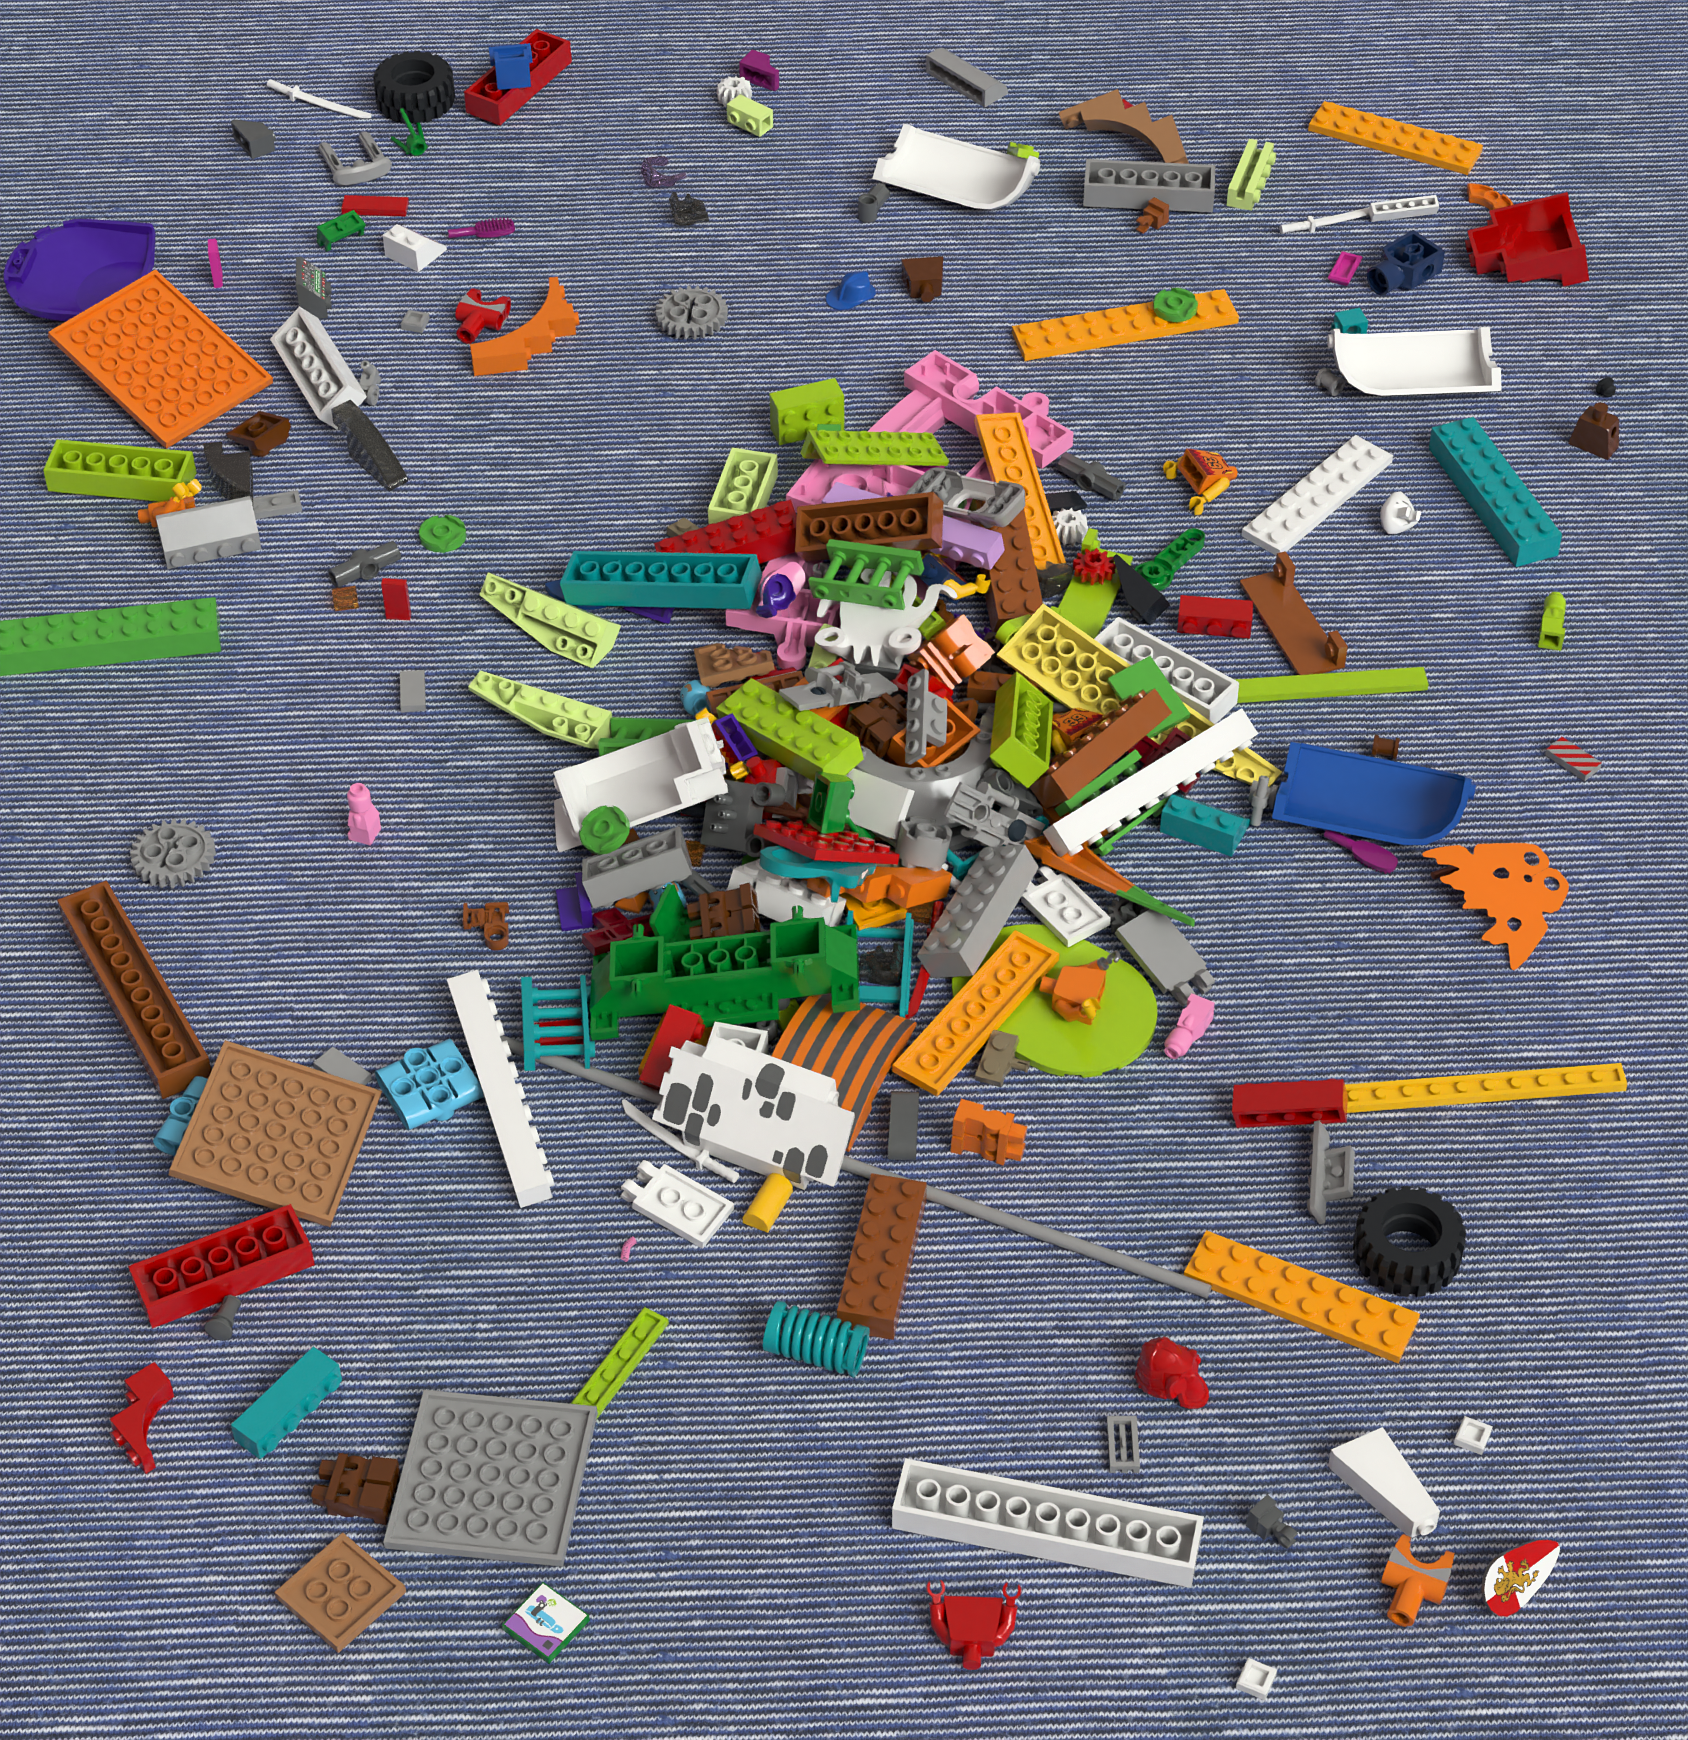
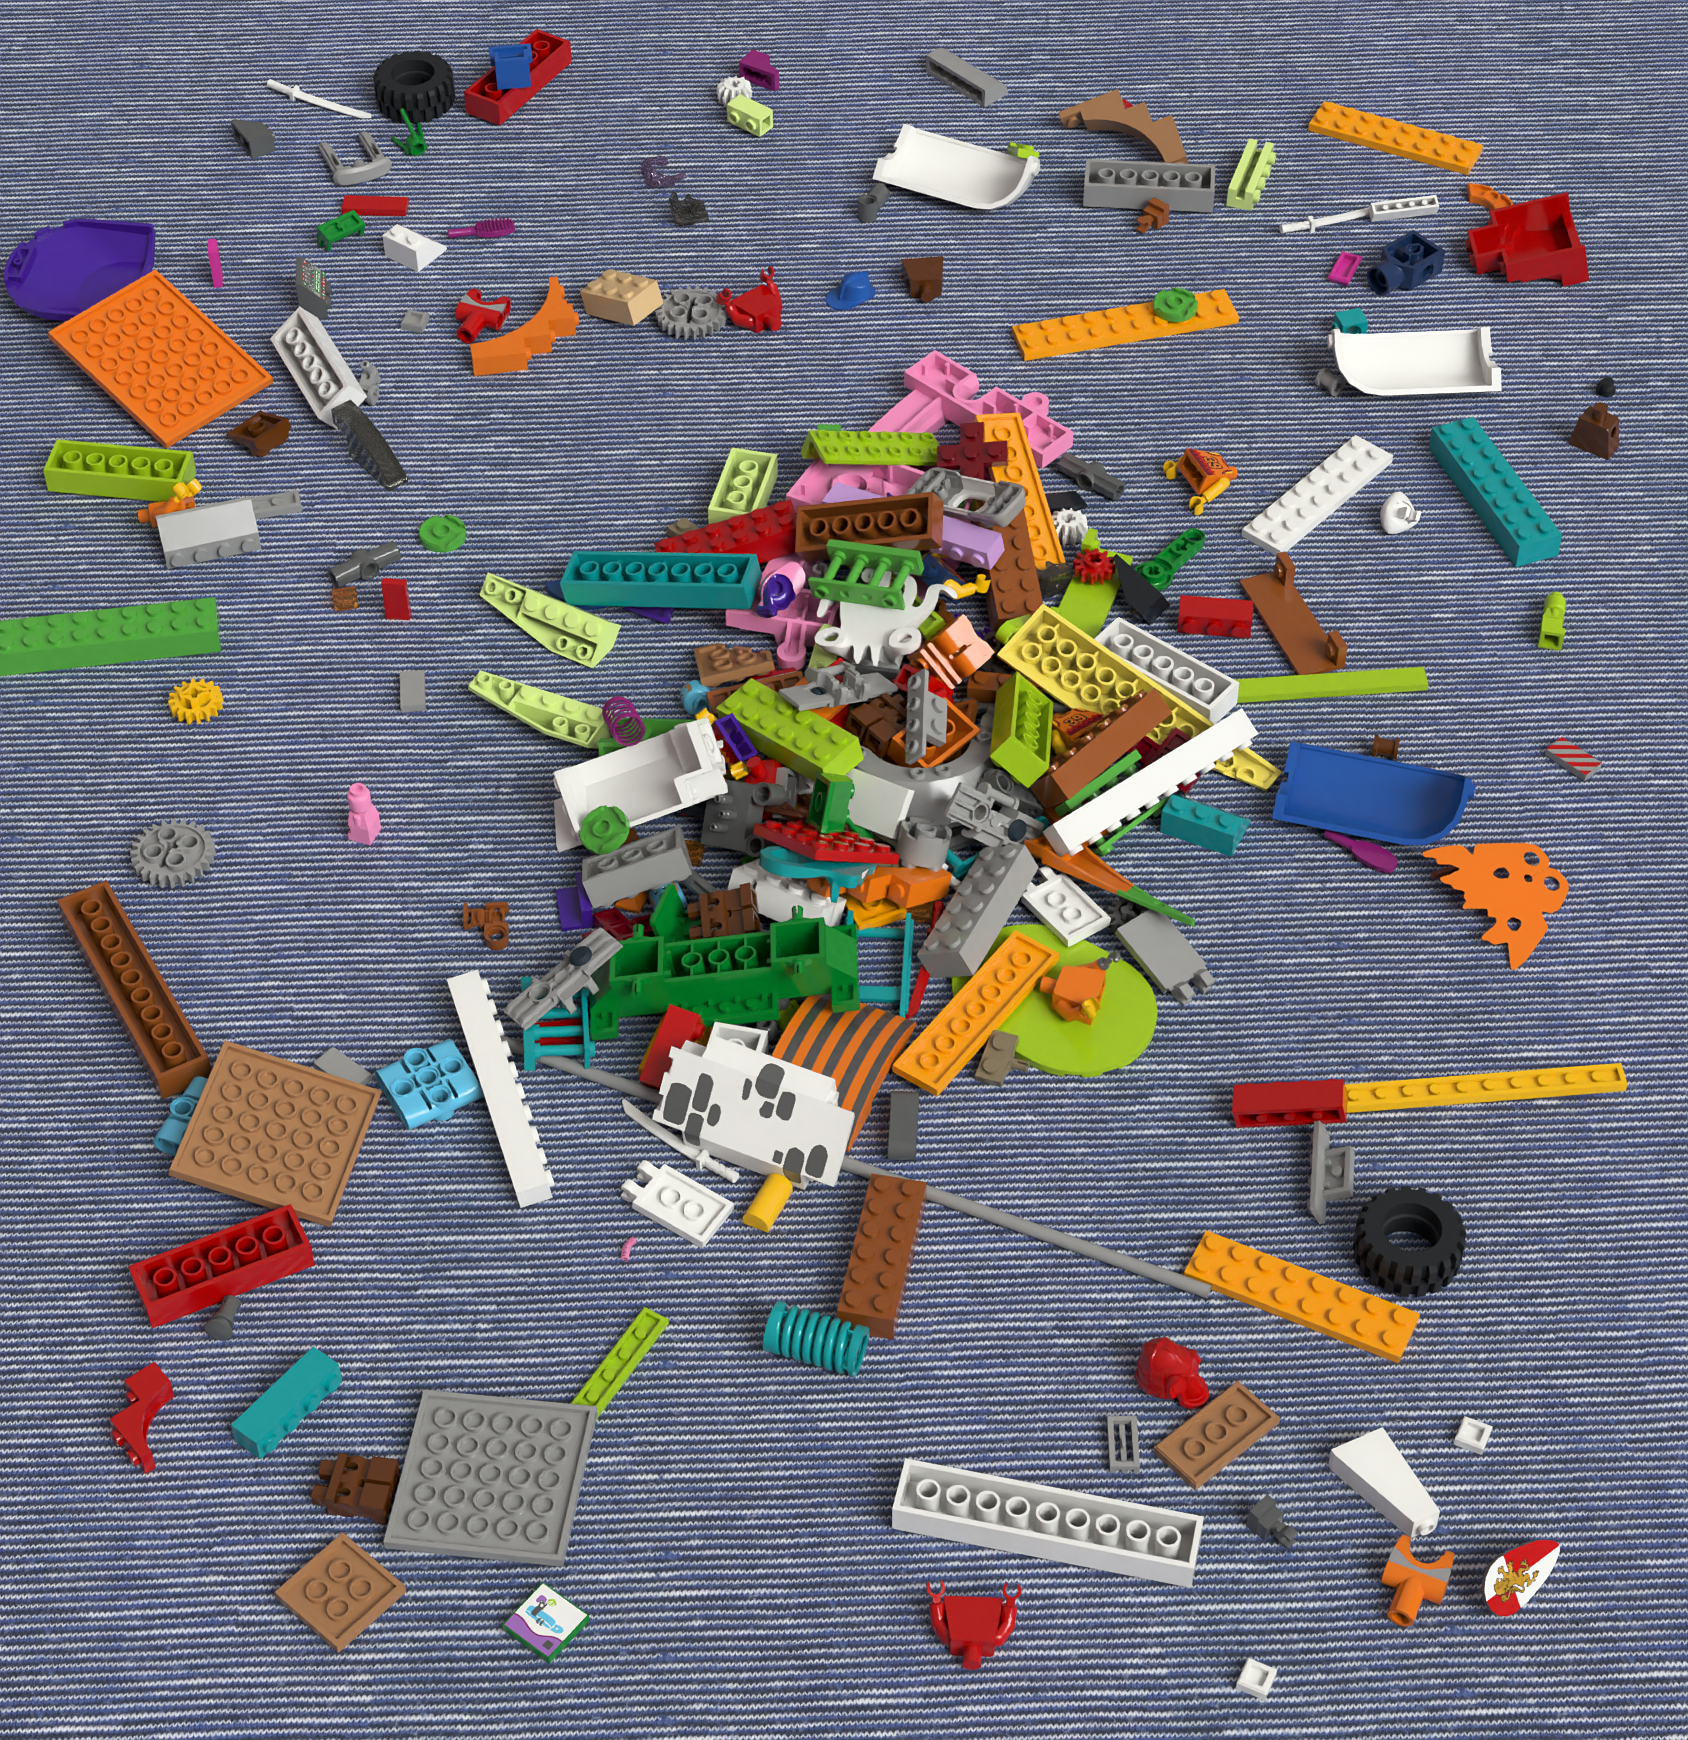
(195, 701): none -> yellow gear
(229, 472): clear smoke slope -> none
(564, 980): none -> light grey piece
(621, 297): none -> tan brick
(632, 714): none -> magenta piece
(756, 308): none -> red torso
(803, 407): lime brick -> none
(881, 966): clear smoke hand -> none
(973, 452): none -> dark red plate
(987, 1133): orange hips -> none
(1148, 676): bright green tile -> none
(1190, 1026): bright pink piece -> none
(1216, 1435): none -> medium nougat tile
(1260, 797): light grey piece -> none

